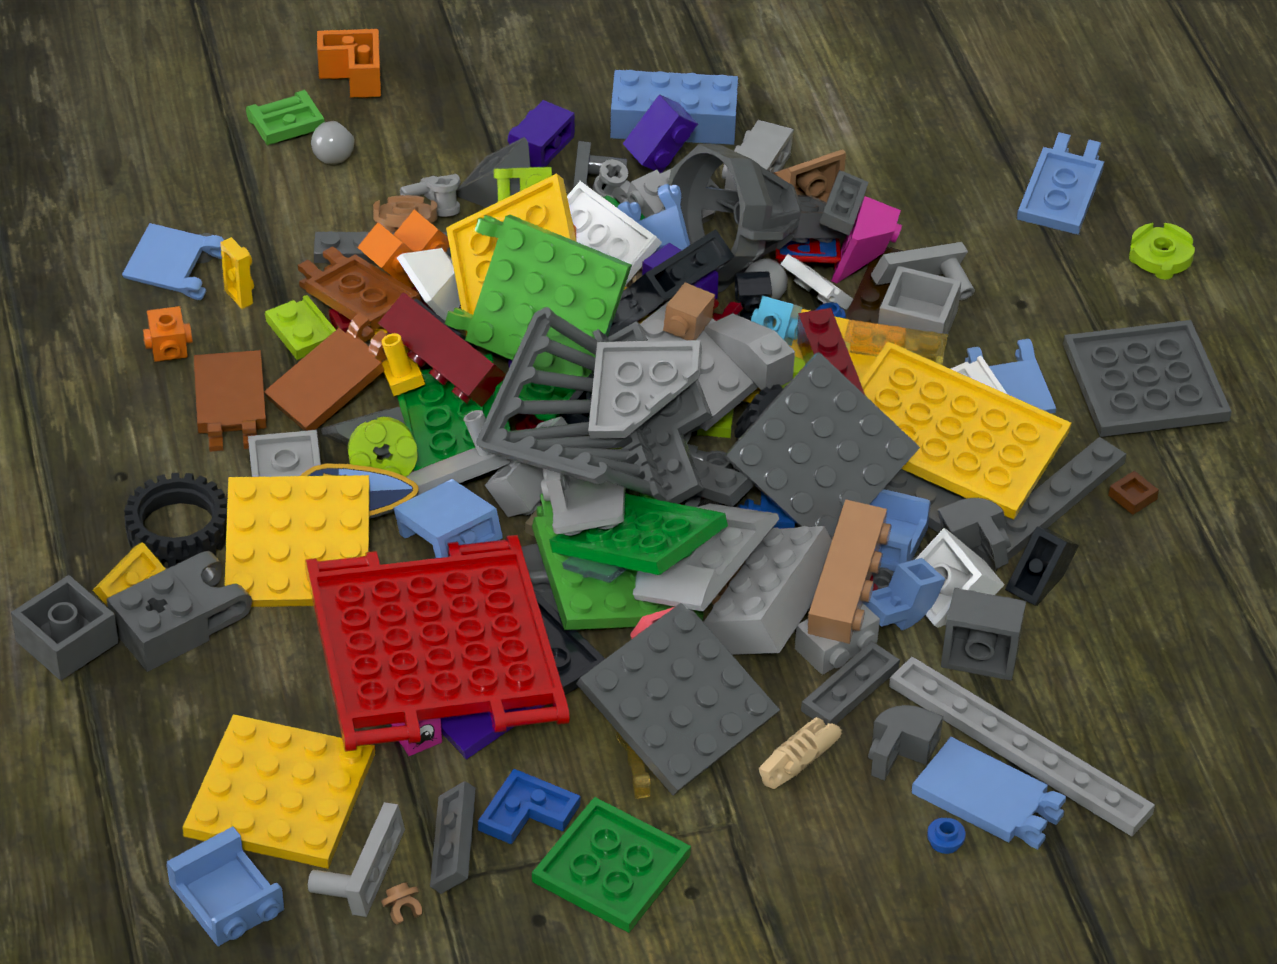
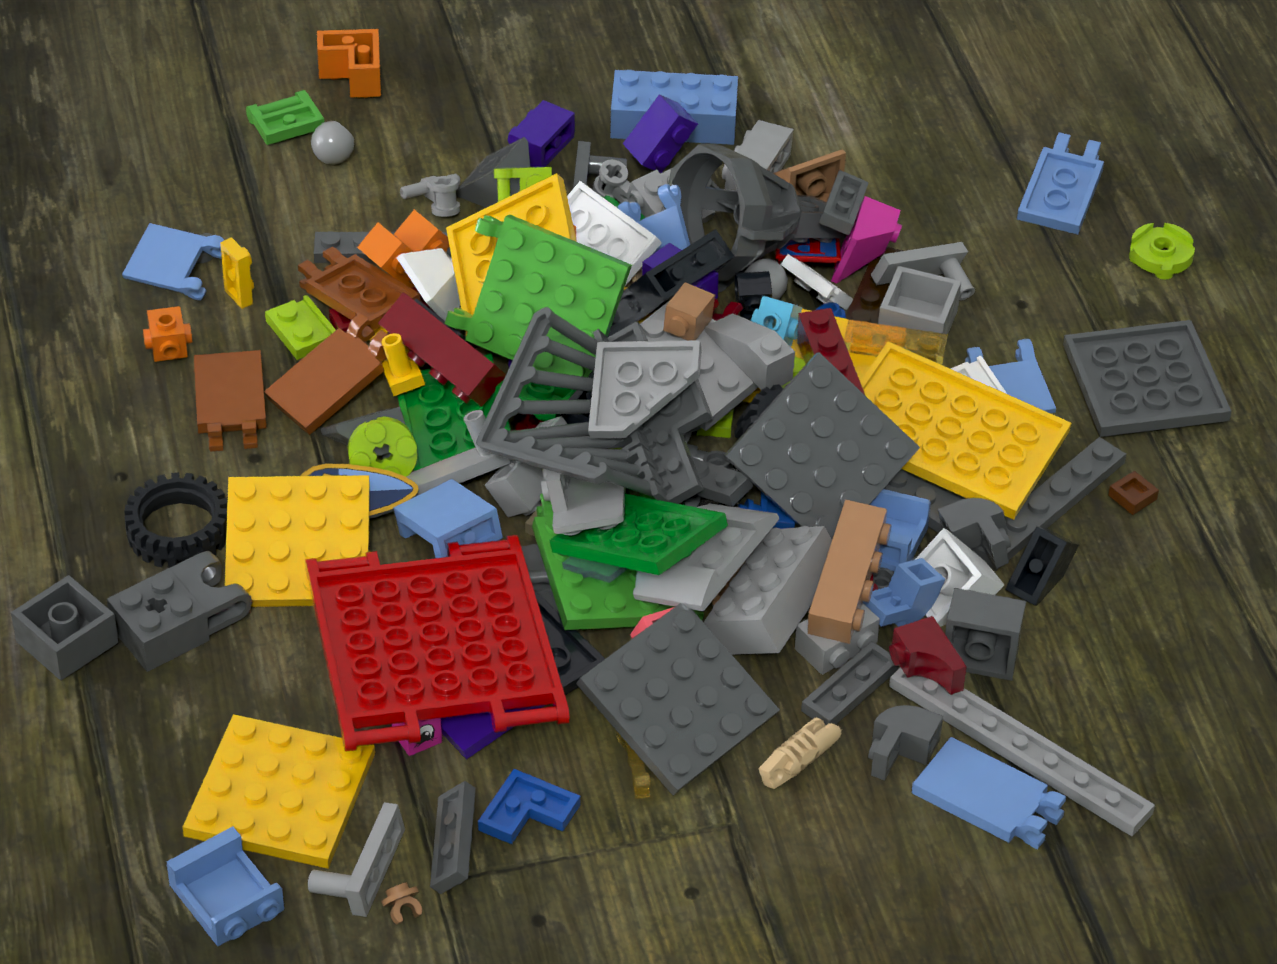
(132, 569): yellow plate -> none
(283, 453): light grey plate -> none
(399, 208): medium nougat plate -> none
(611, 864): green plate -> none
(926, 652): none -> dark red arch
(944, 842): blue plate -> none

